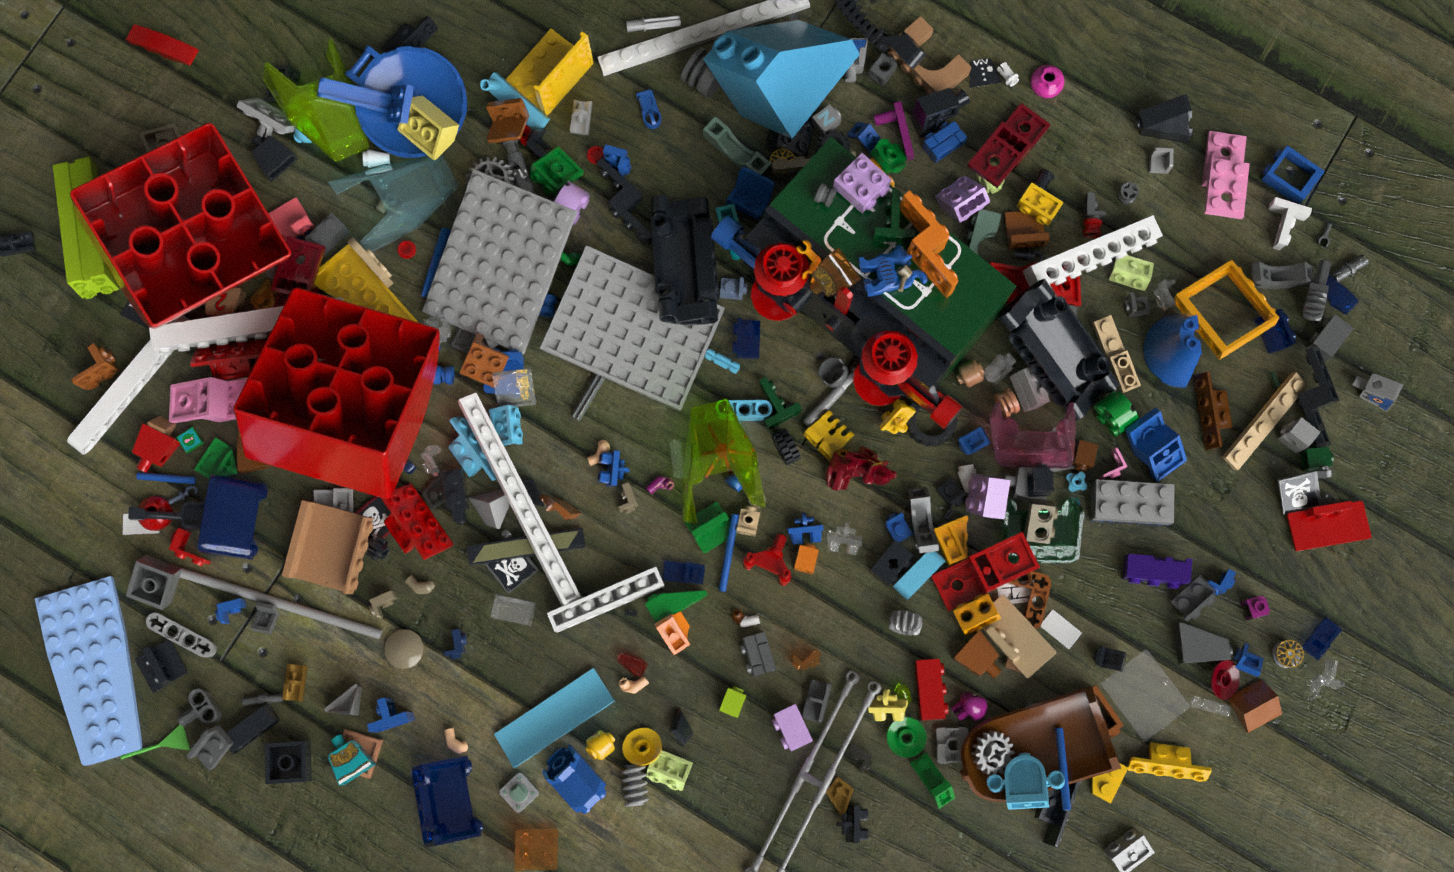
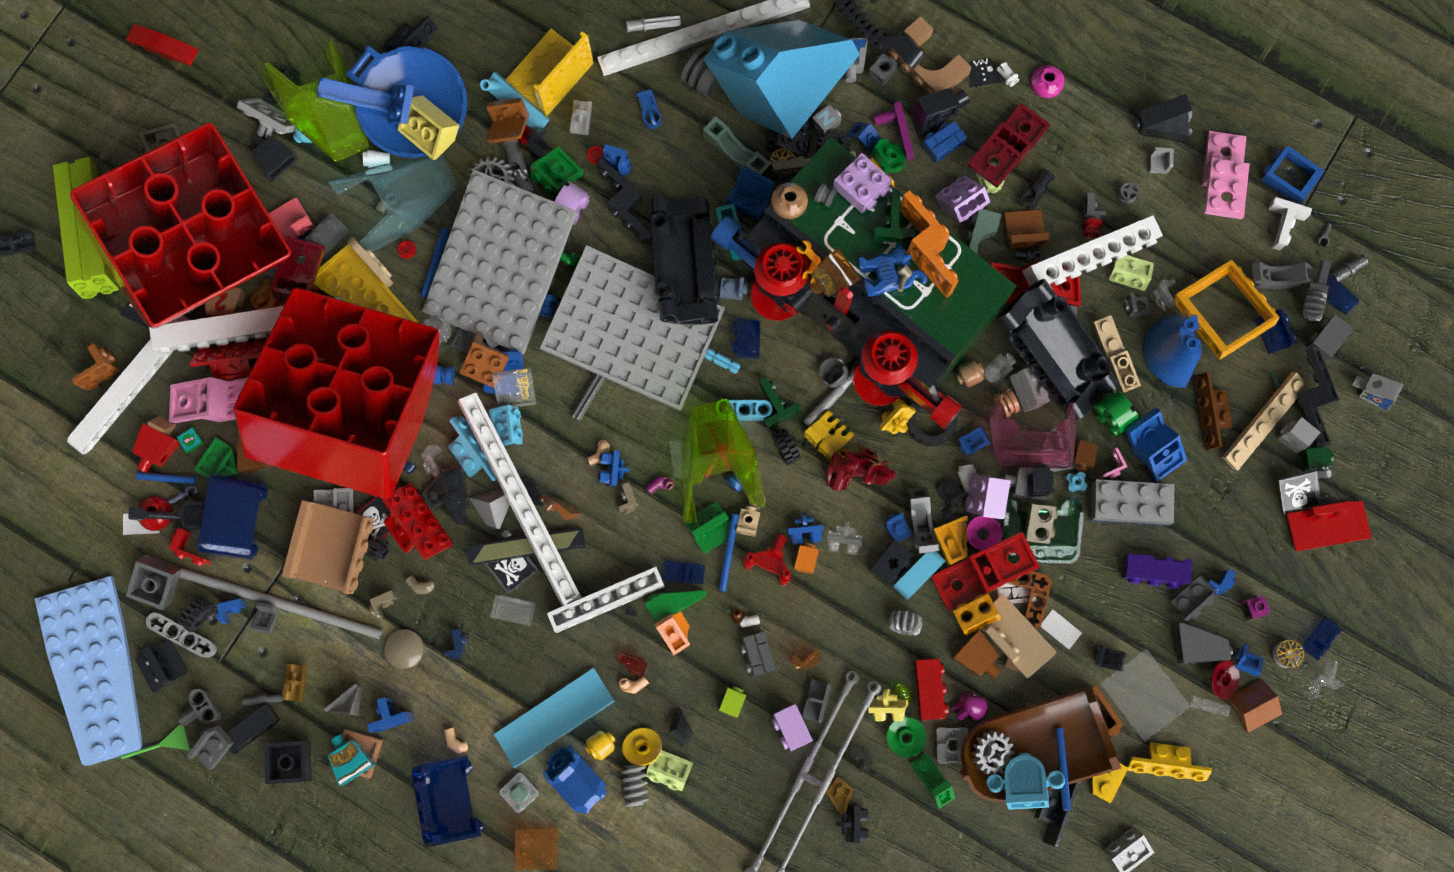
(196, 614): none -> black tyre
(788, 209): none -> medium nougat piece
(990, 525): none -> dark pink piece
(1039, 204): yellow bracket -> none

